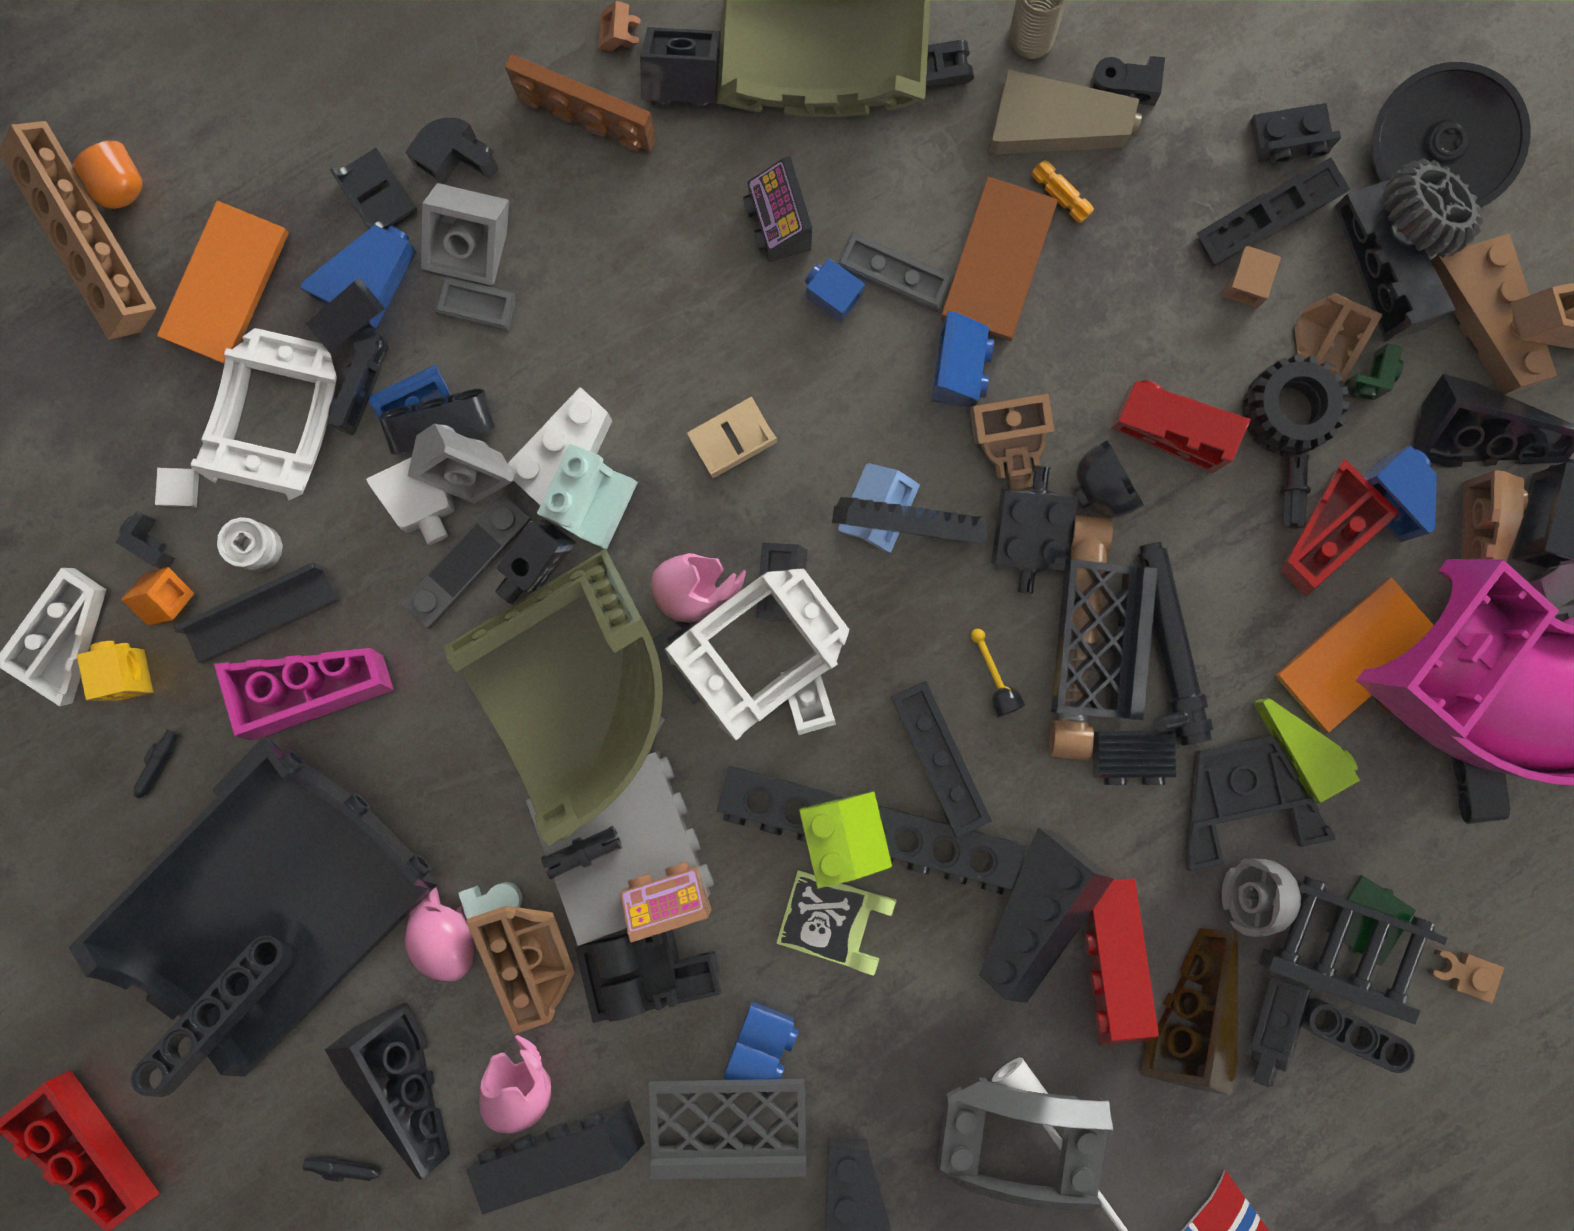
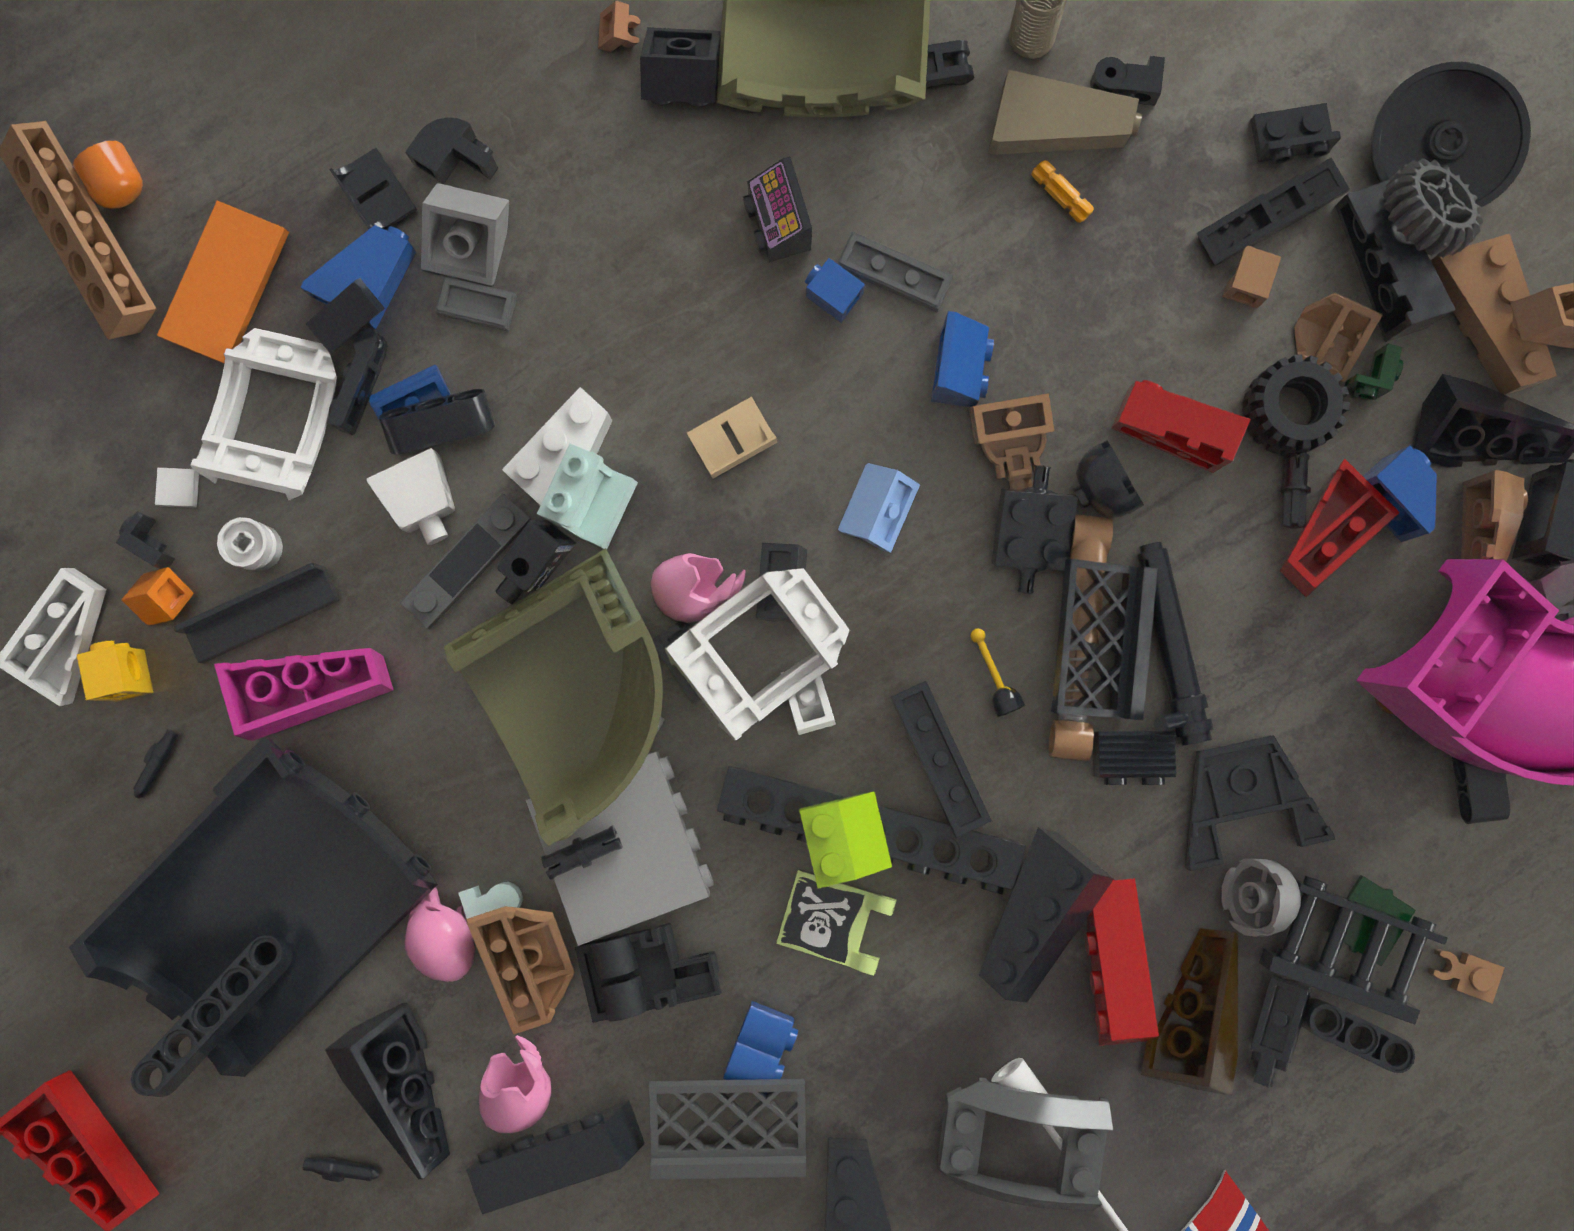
(458, 464): light grey slope -> none
(579, 102): dark orange plate -> none
(664, 901): nougat slope -> none
(910, 520): black gear -> none
(1000, 256): dark orange piece -> none
(1317, 760): lime slope -> none
(1365, 637): orange piece -> none

